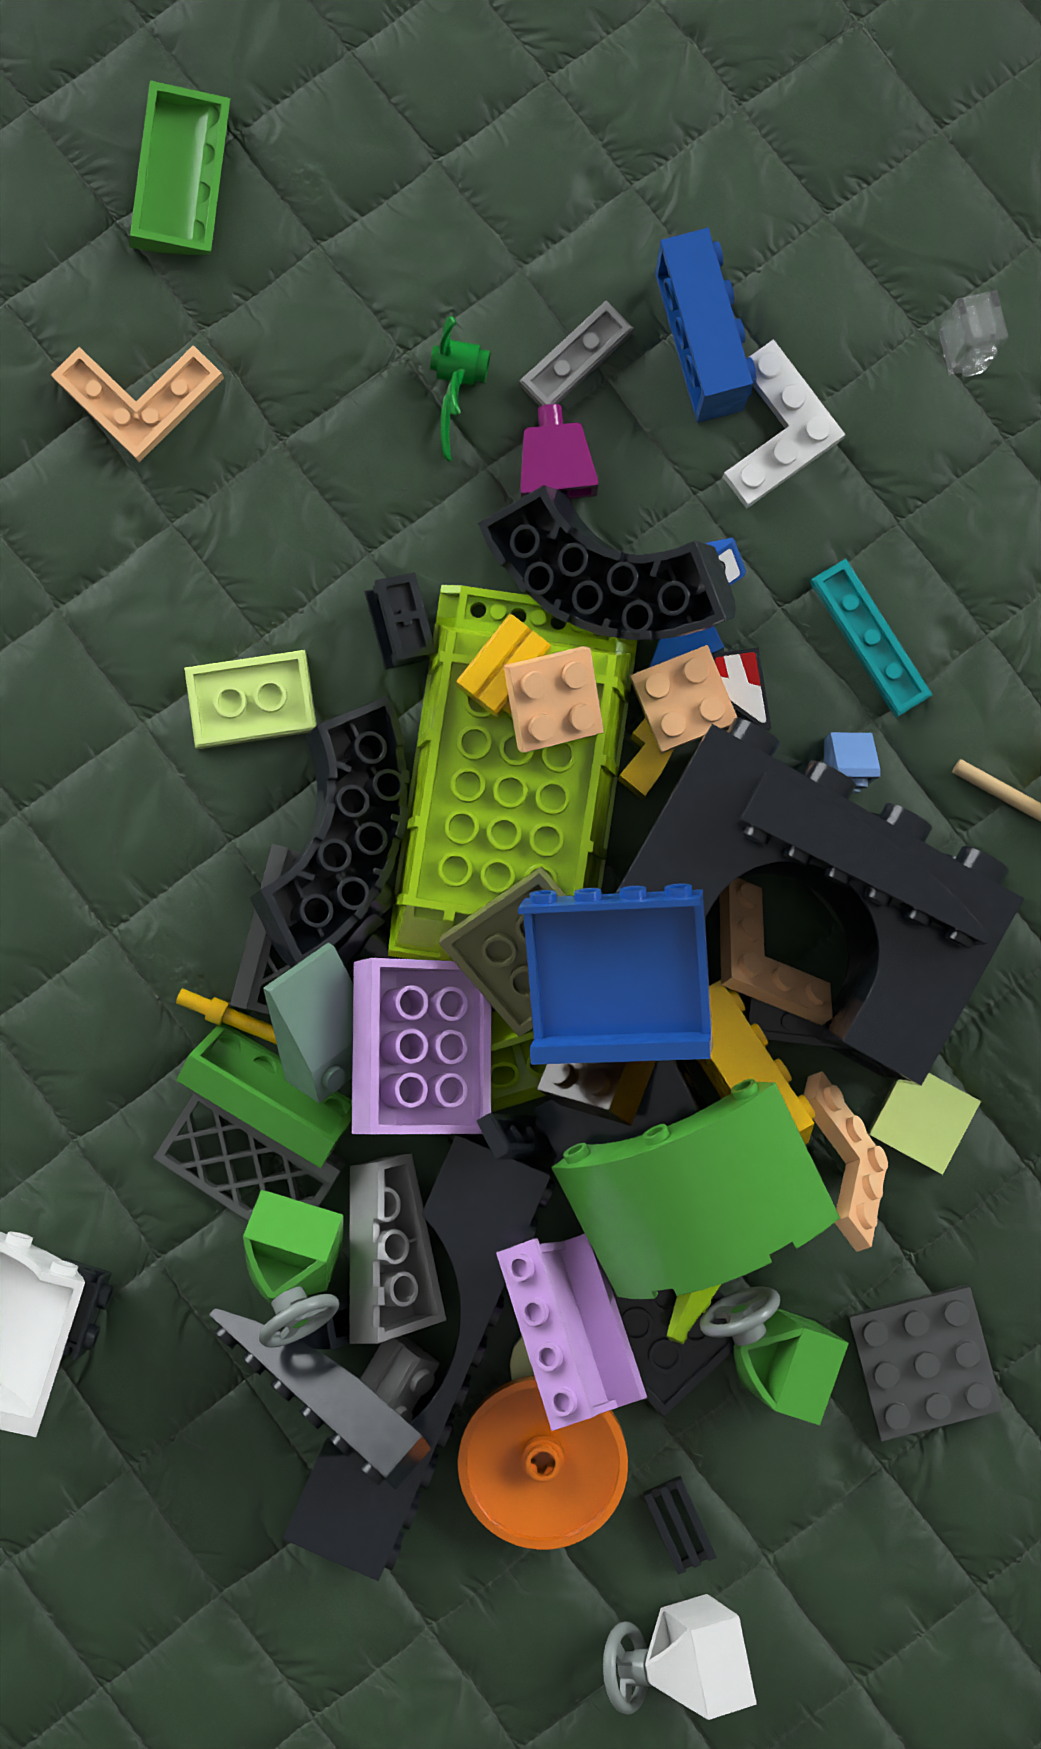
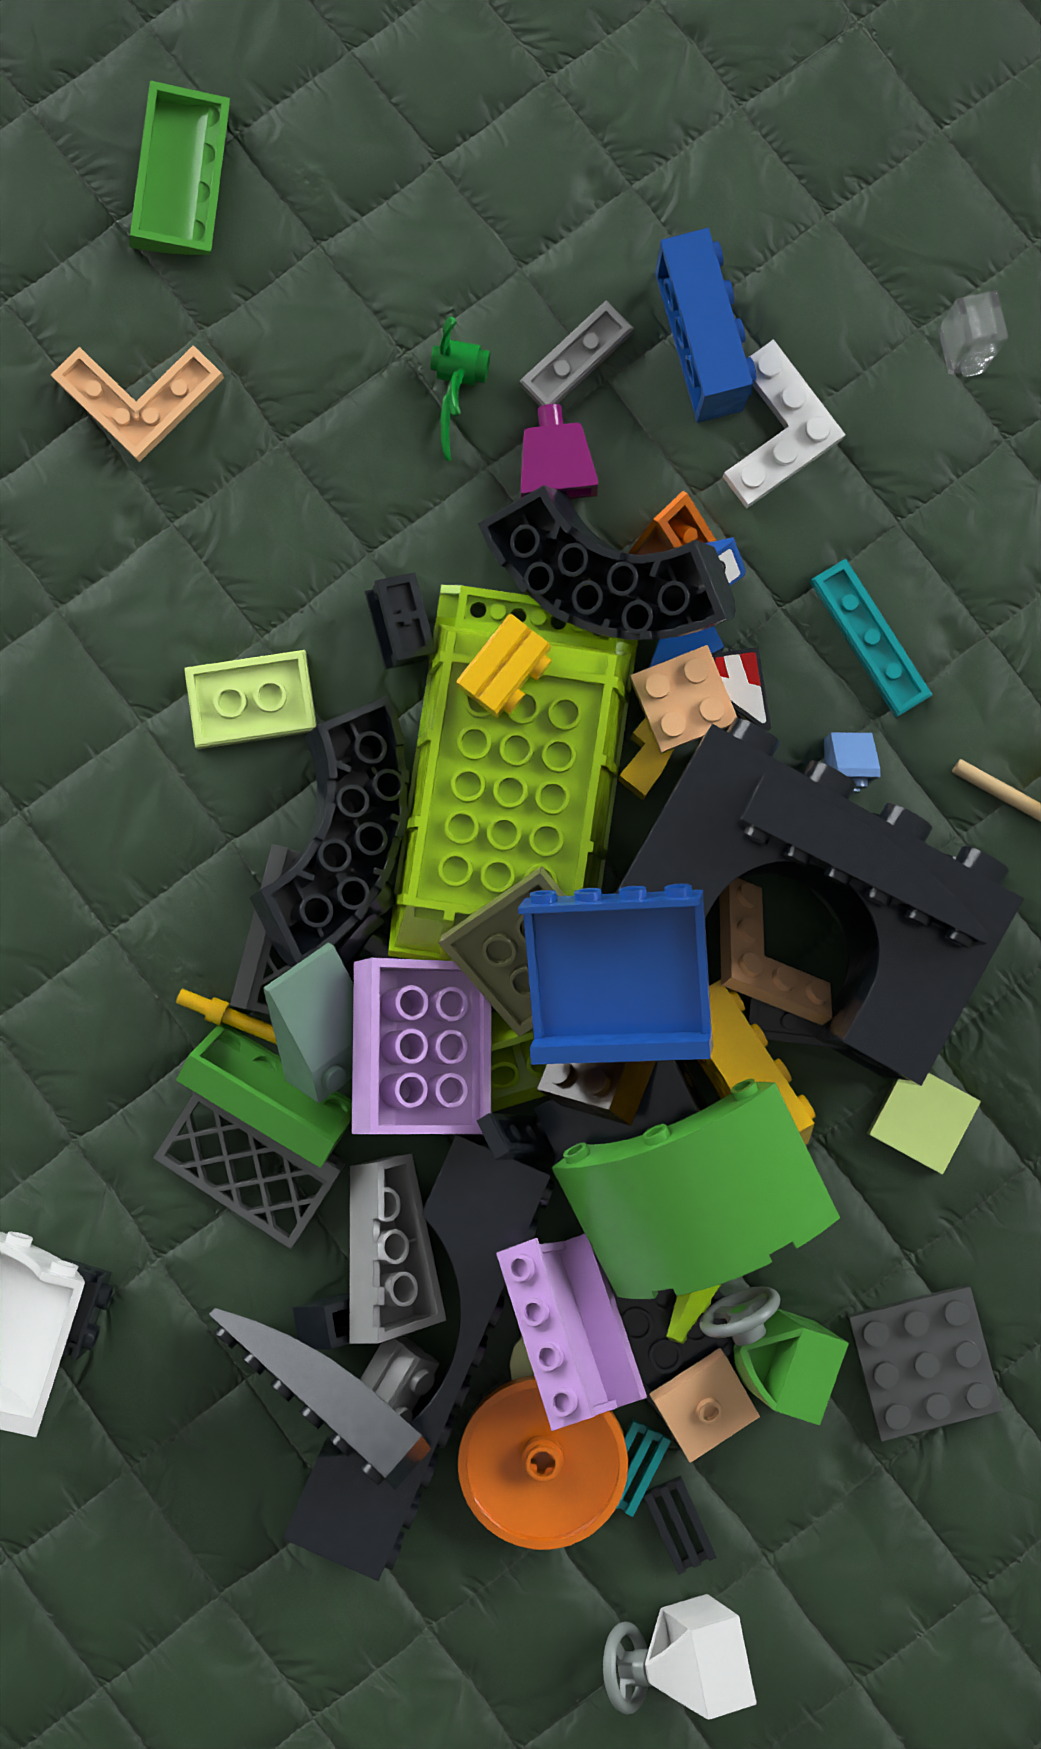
(291, 1256): bright green piece -> none
(553, 699): light nougat plate -> none
(649, 1434): none -> teal tile
(673, 528): none -> orange slope
(704, 1405): none -> light nougat plate
(864, 1161): light nougat plate -> none

